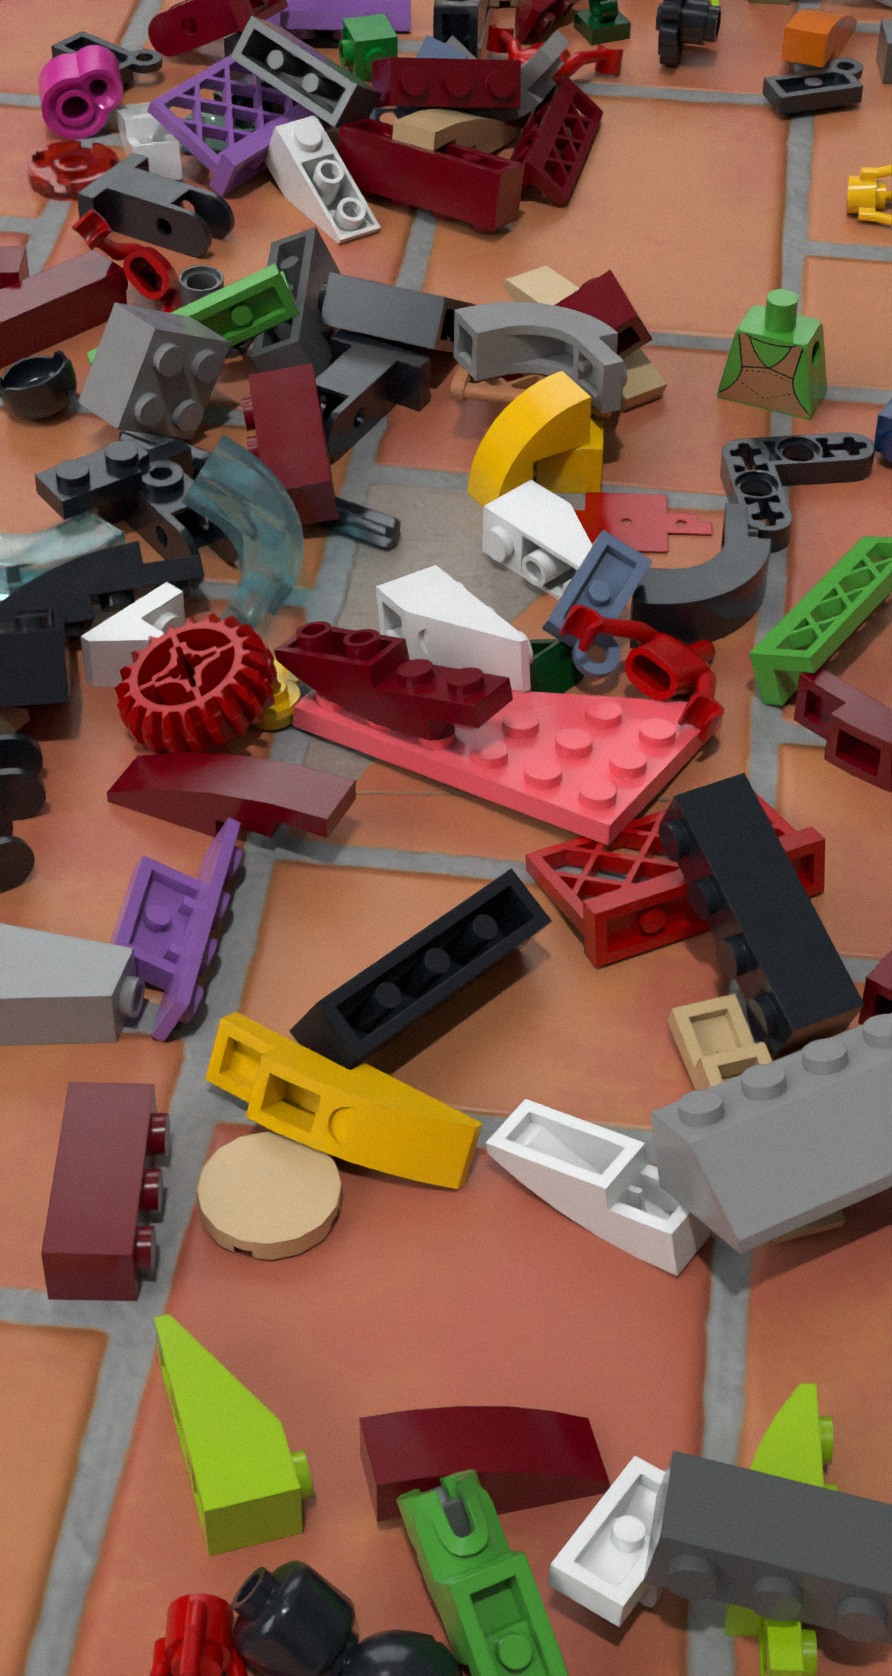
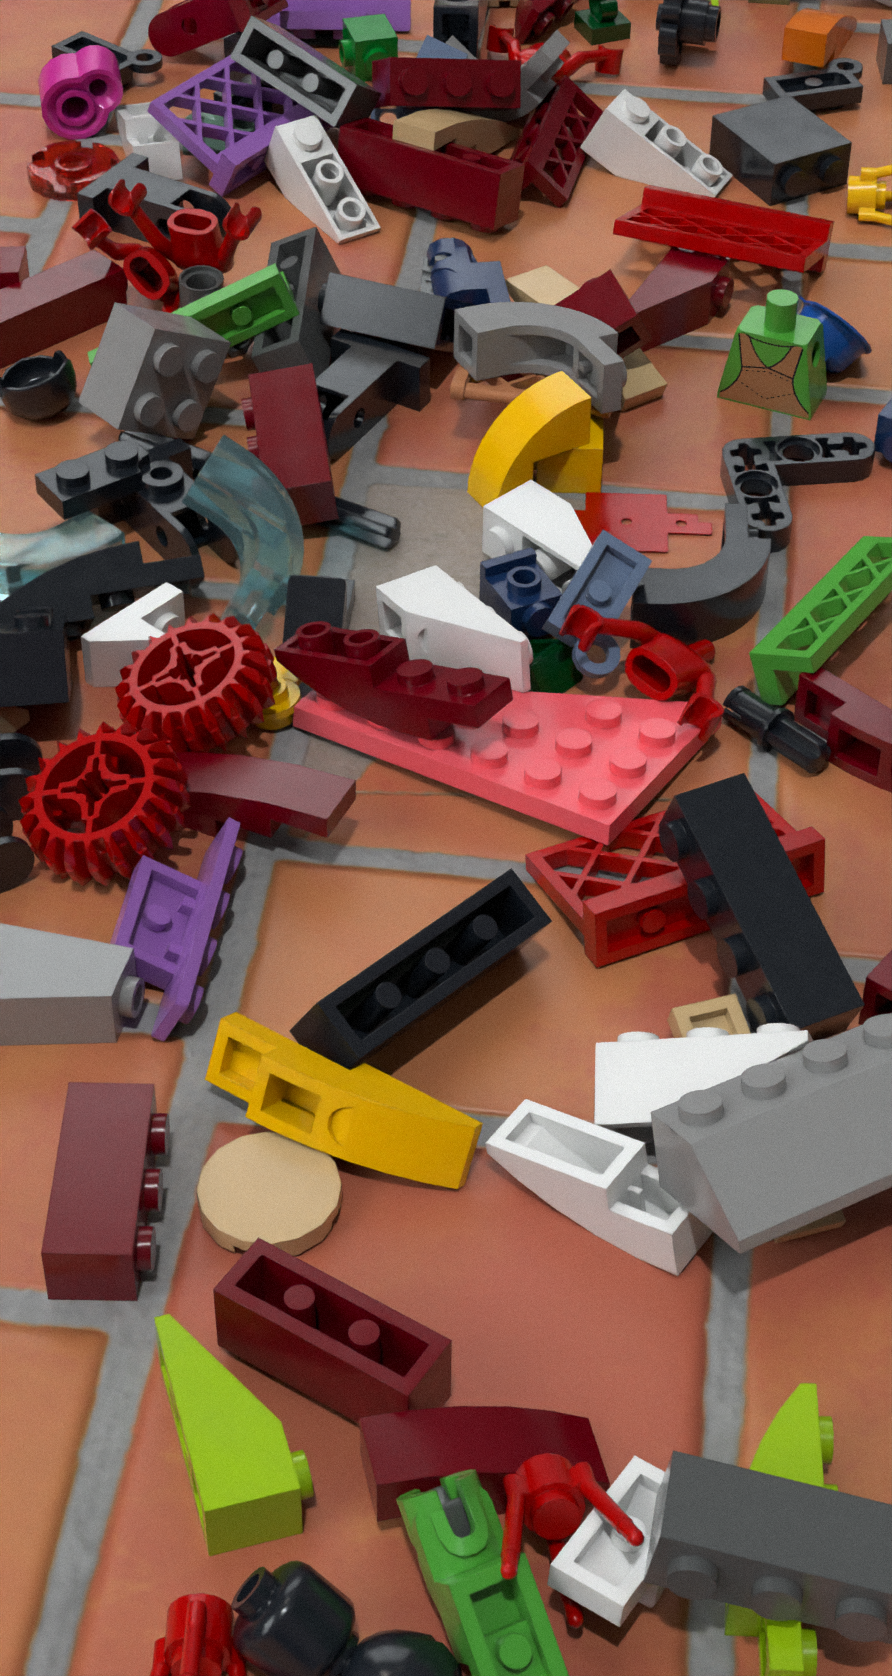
(93, 790): none -> red gear
(192, 231): none -> red piece
(318, 600): none -> black slope
(328, 1337): none -> dark red brick
(455, 274): none -> dark blue plate
(519, 591): none -> dark blue brick
(550, 1501): none -> red plant
(648, 150): none -> white slope
(652, 1072): none -> white slope
(682, 294): none -> dark red slope
(728, 229): none -> red fence
(775, 729): none -> black axle
(780, 150): none -> black brick
(841, 340): none -> blue piece

